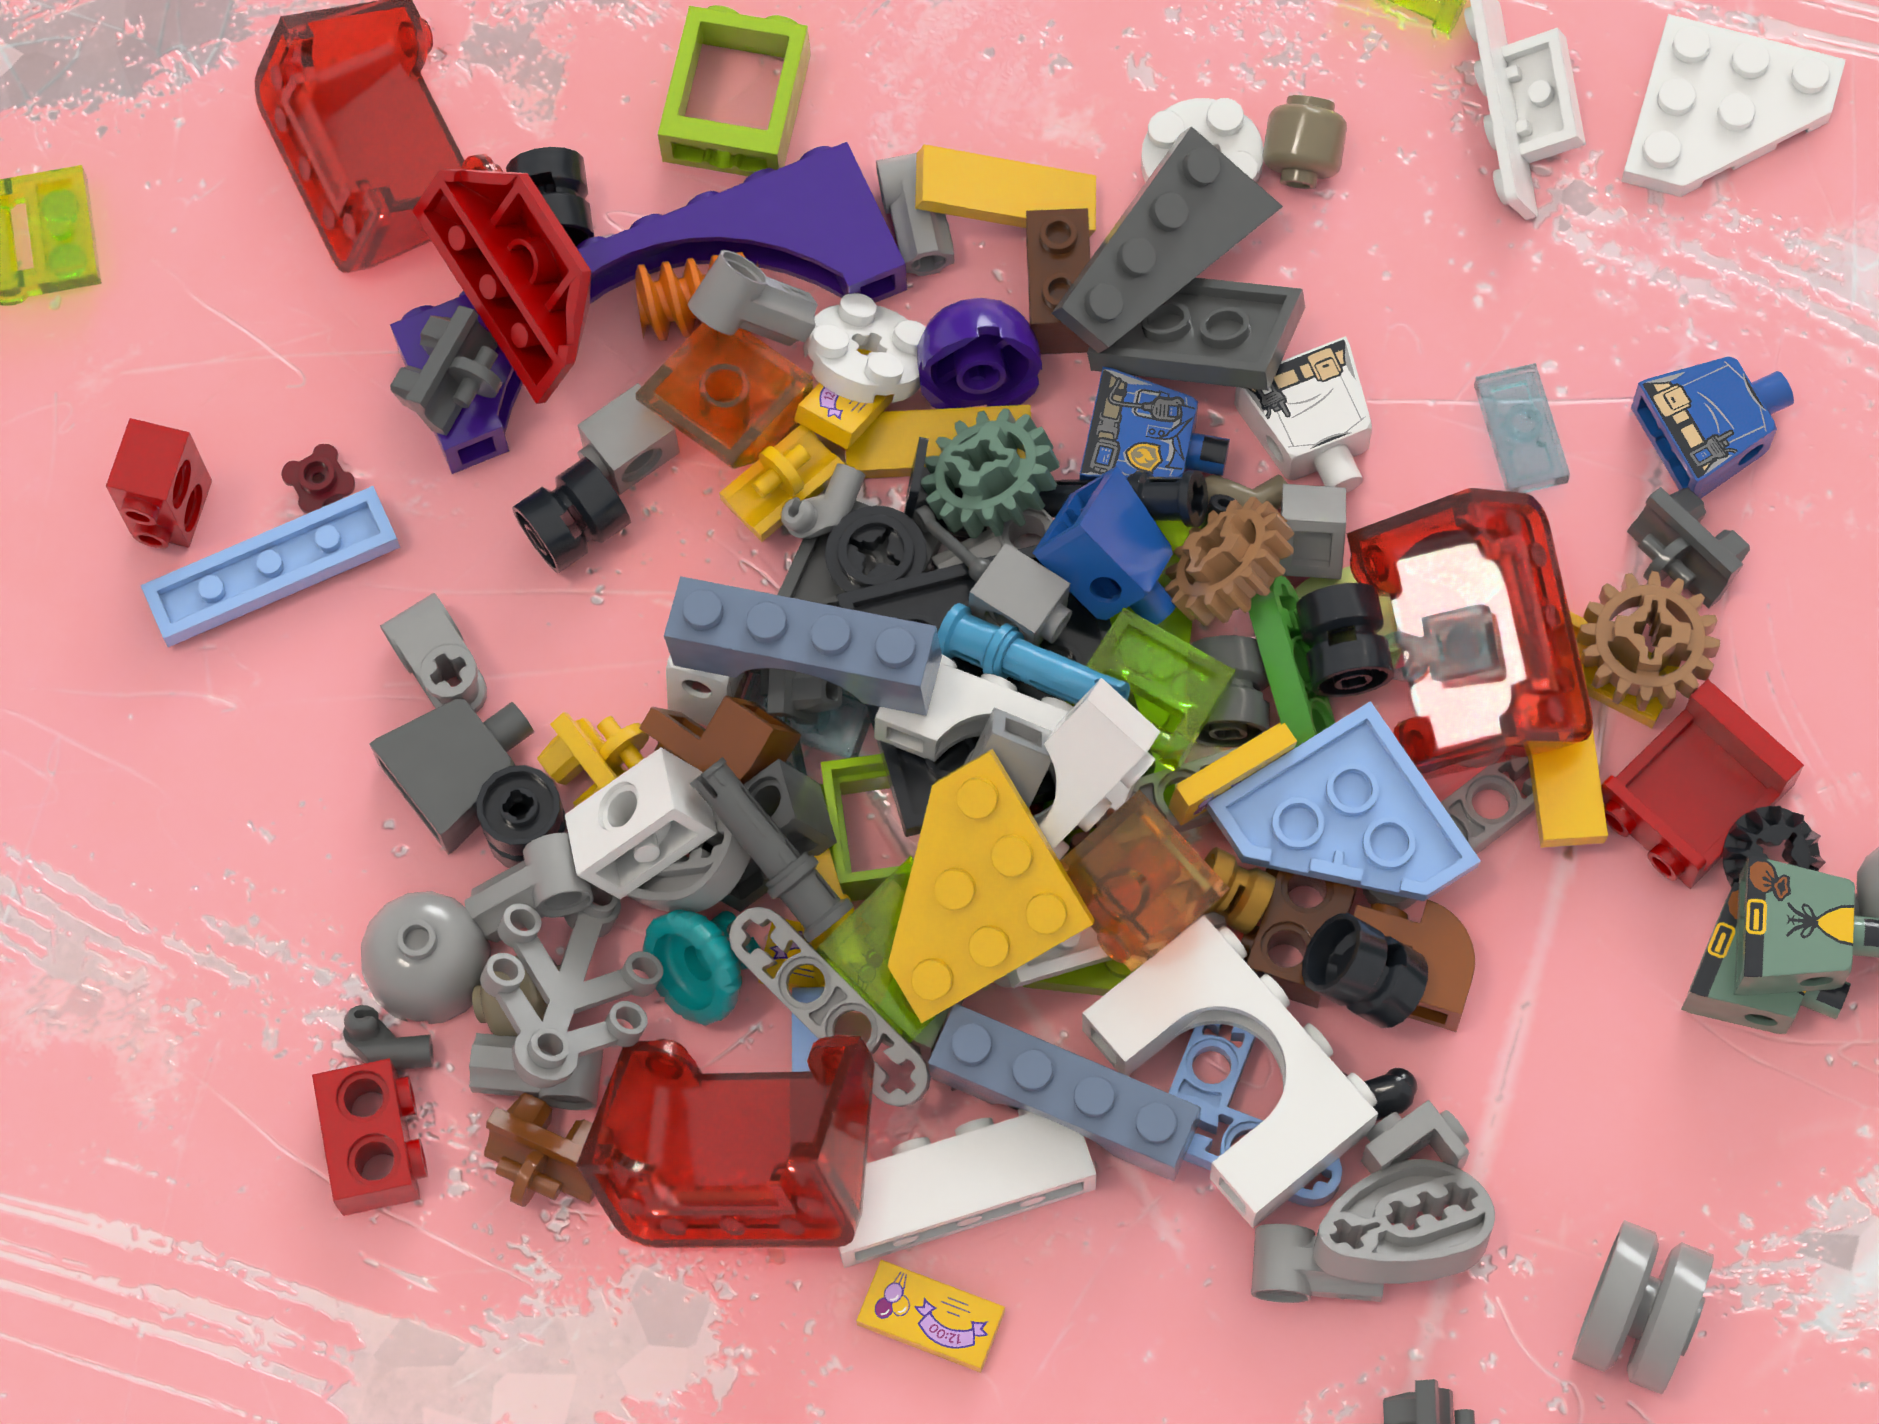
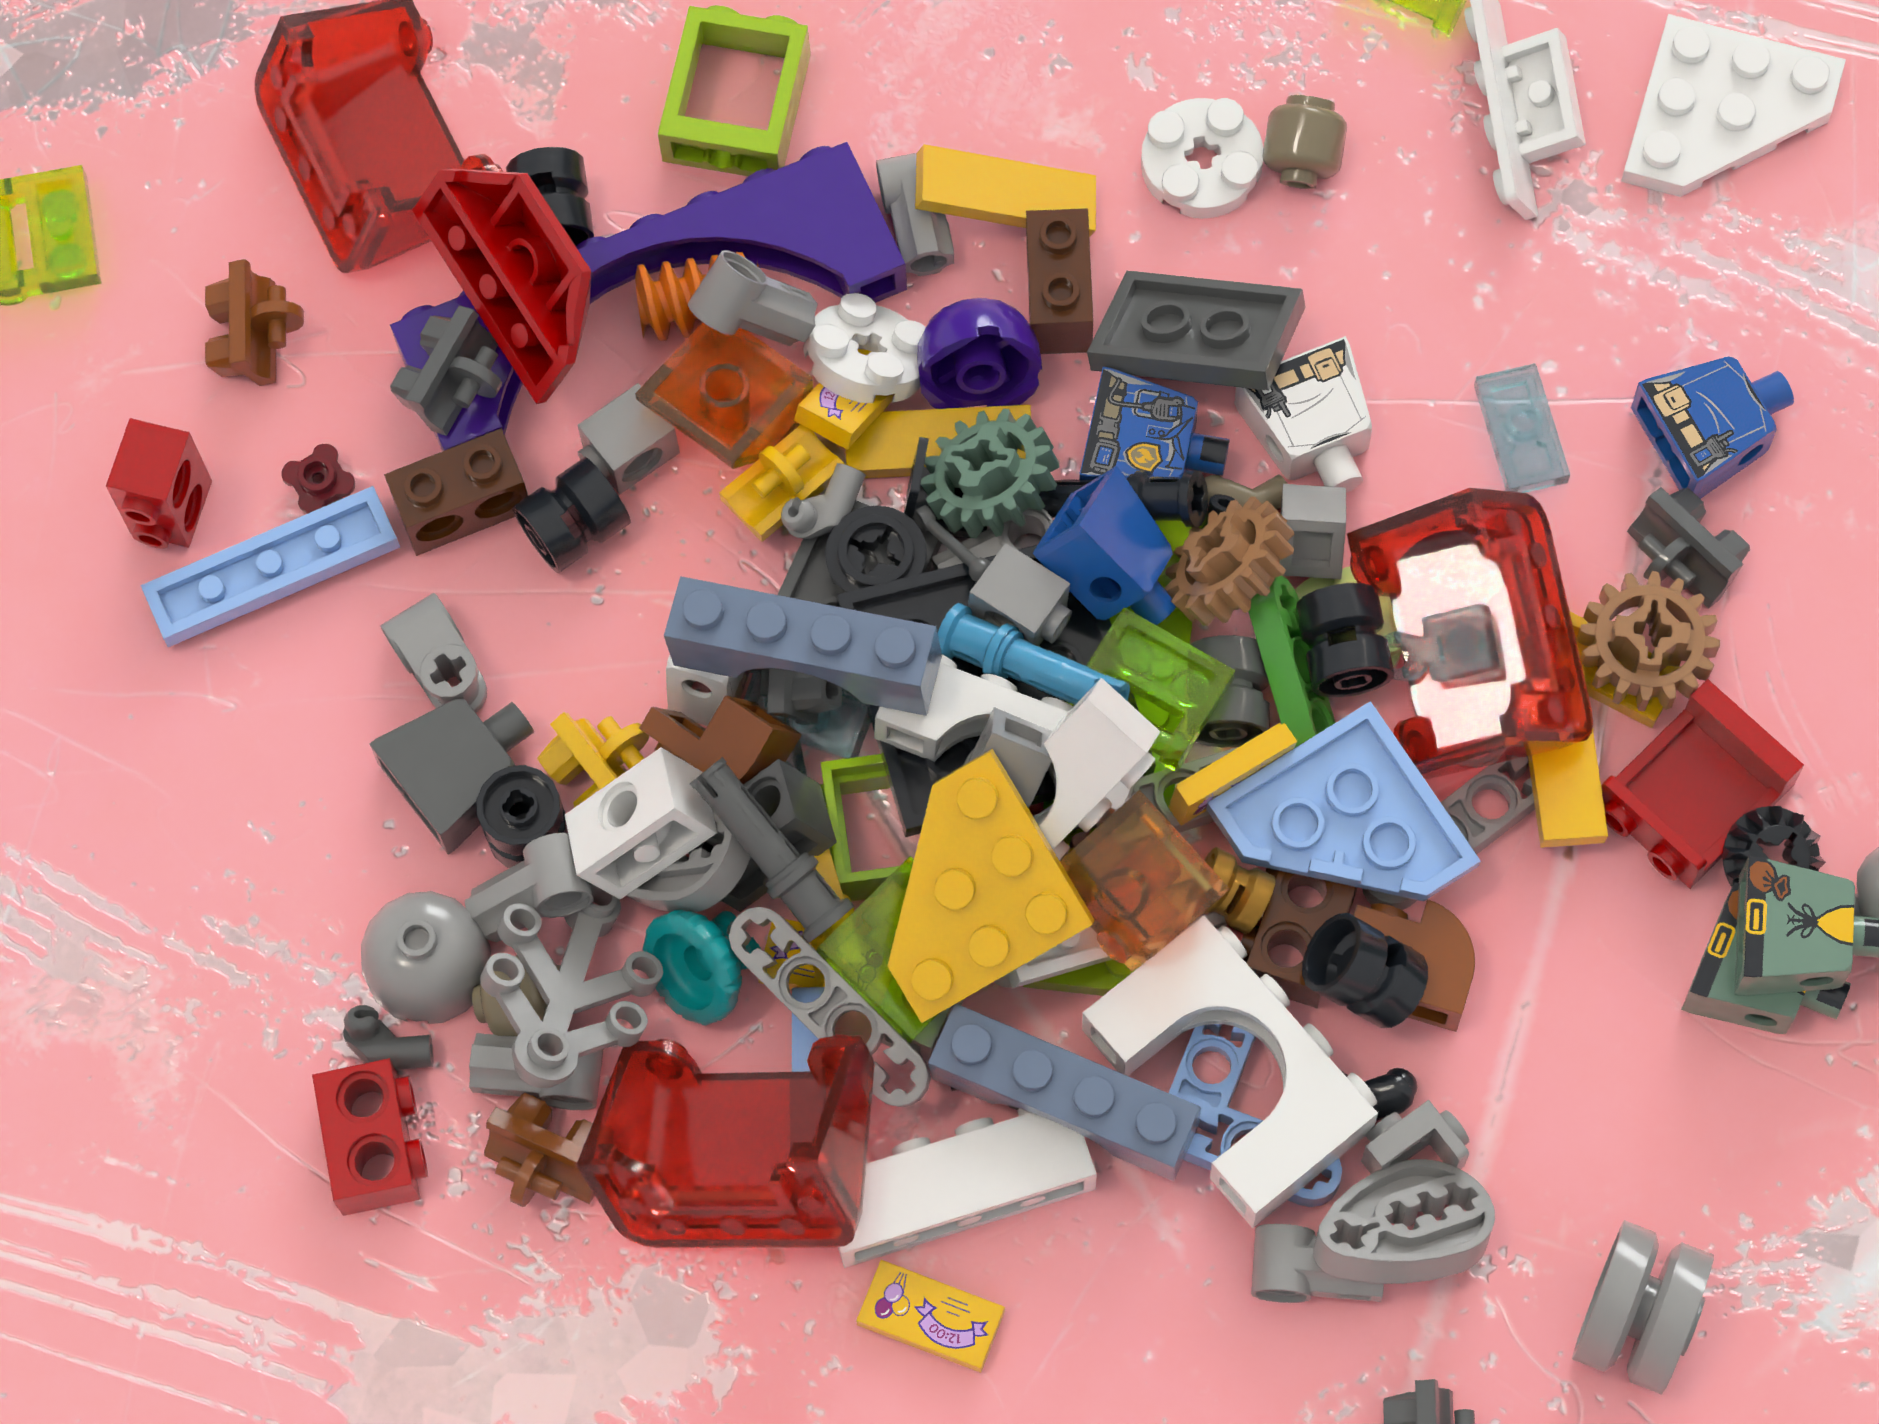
(256, 320): none -> dark orange hips
(457, 491): none -> reddish brown brick
(1167, 236): dark grey wing -> none

